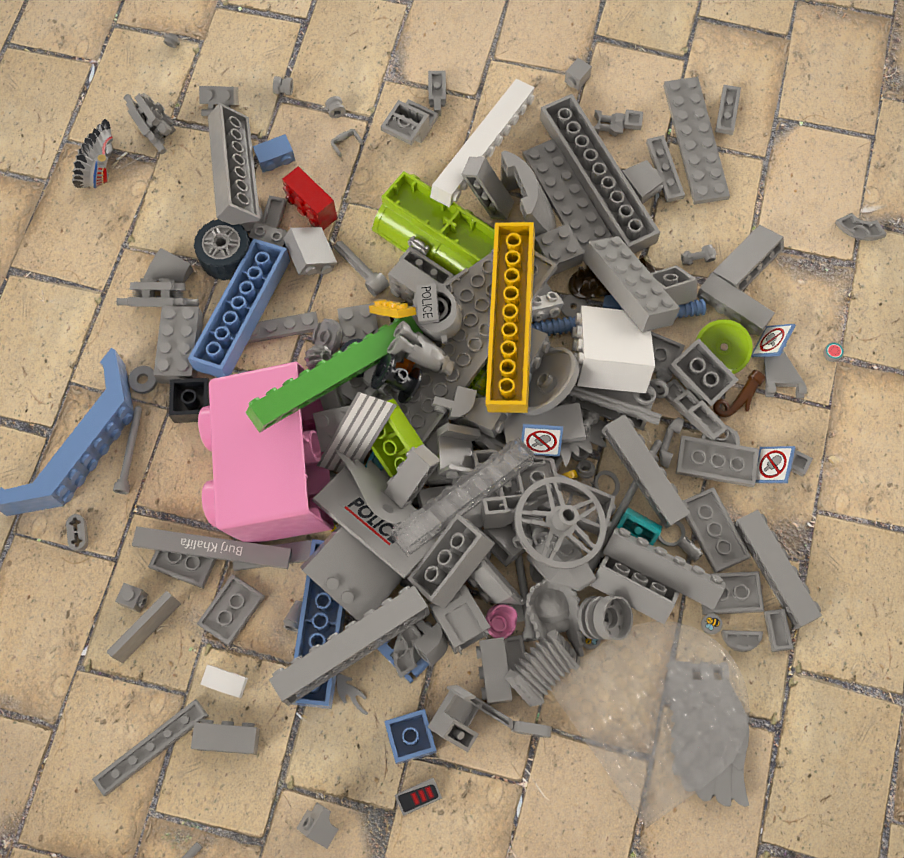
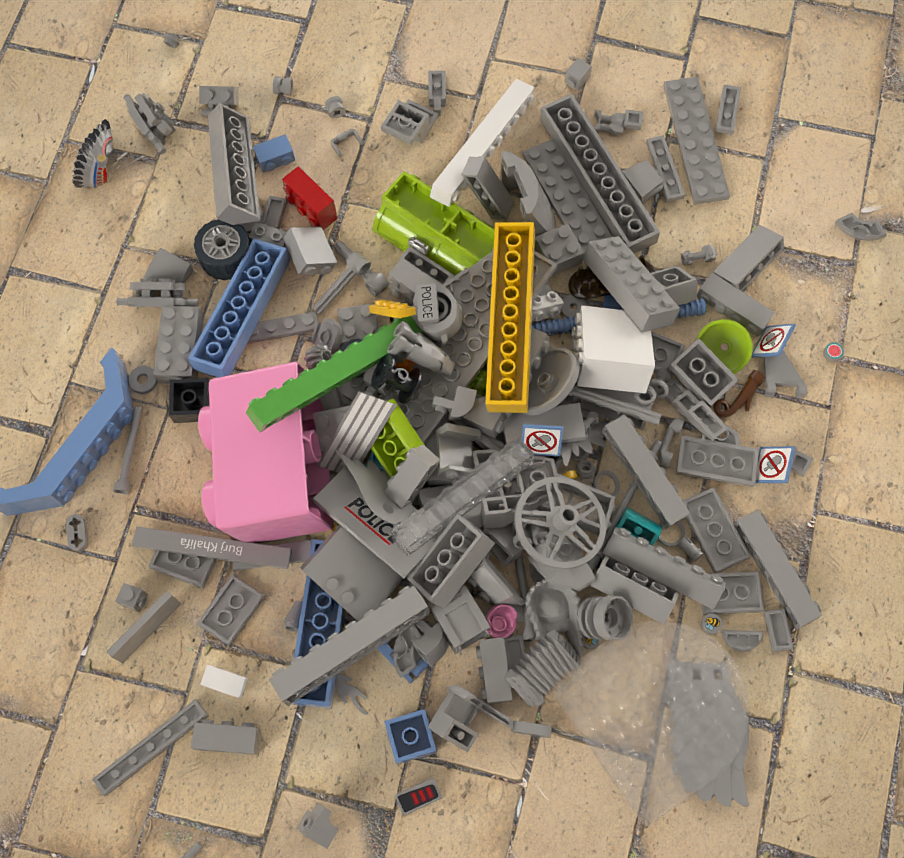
(356, 265): none -> light grey axle

